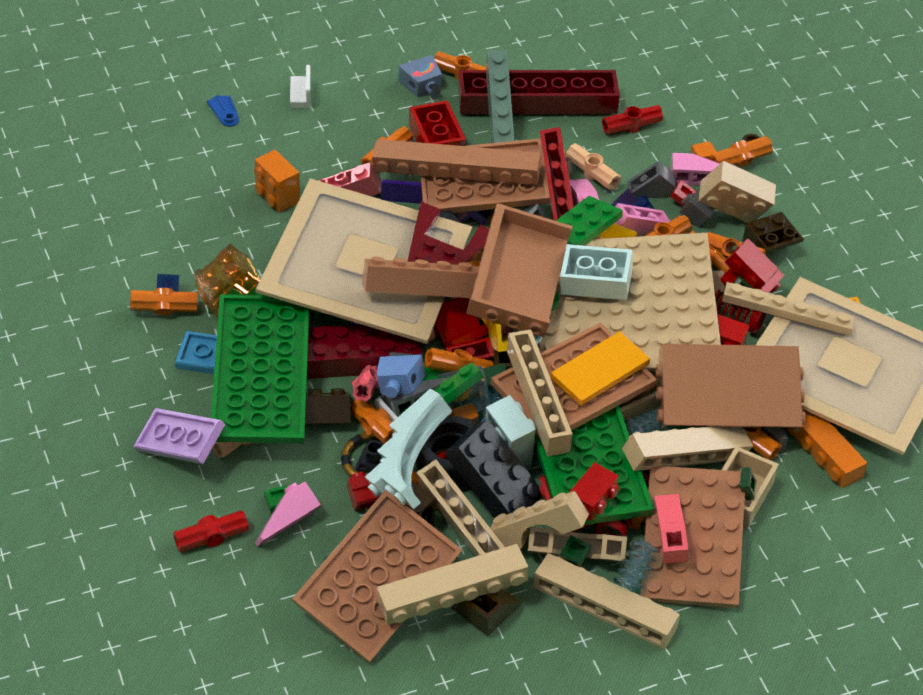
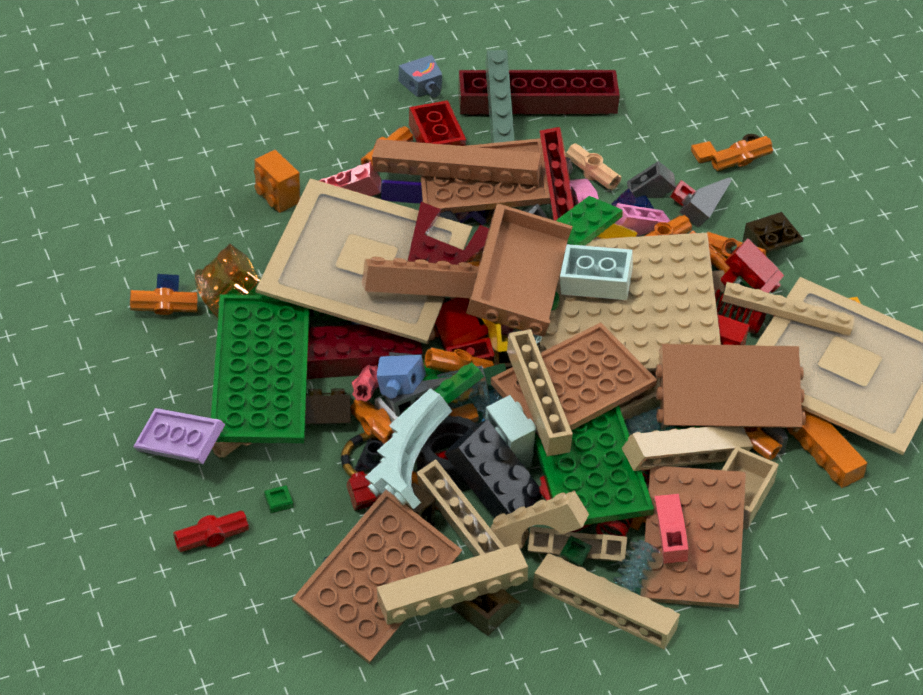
(197, 352): dark azure tile -> none
(224, 109): blue piece -> none
(291, 509): bright pink slope -> none
(300, 90): white panel -> none
(454, 64): orange piece -> none
(596, 489): red brick -> none
(600, 368): light orange tile -> none
(632, 119): red piece -> none
(690, 168): bright pink slope -> none
(737, 192): tan piece -> none
(748, 483): dark green tile -> none

